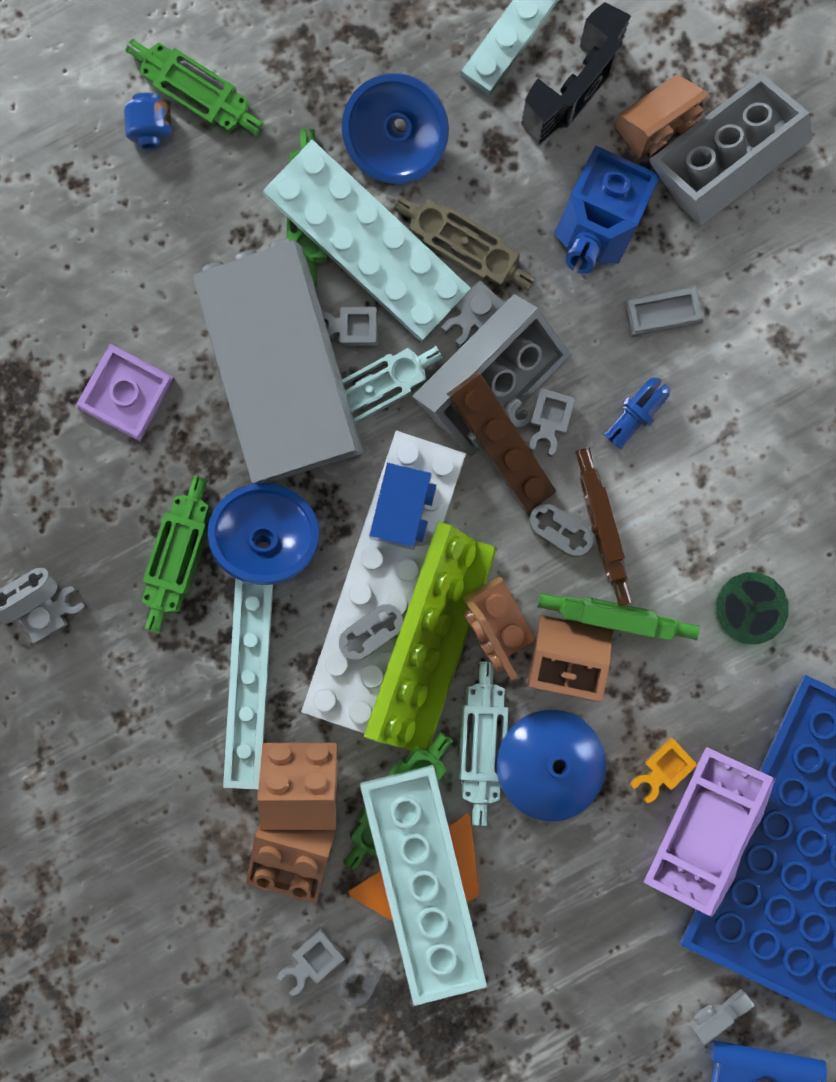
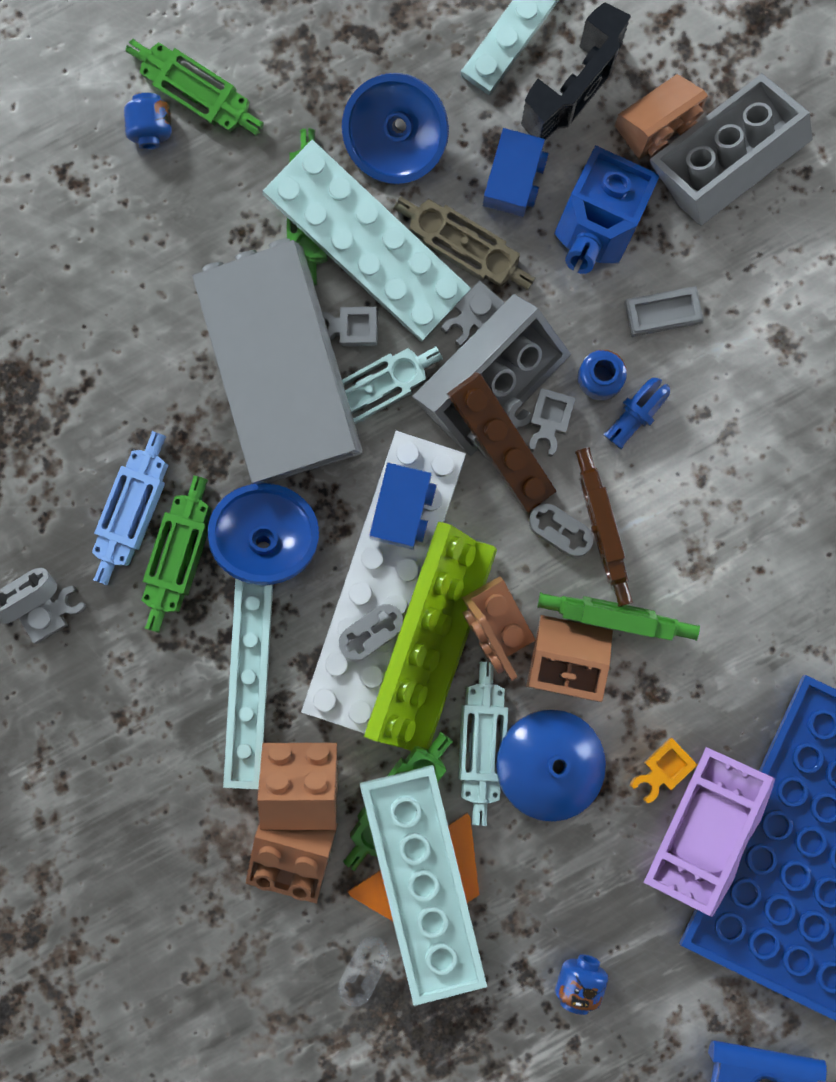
(116, 543): none -> light blue piece
(125, 392): lavender tile -> none
(315, 959): light grey plate -> none
(514, 171): none -> blue brick
(581, 984): none -> blue head
(602, 374): none -> blue head
(714, 1020): light grey plate -> none
(751, 608): clear green tile -> none

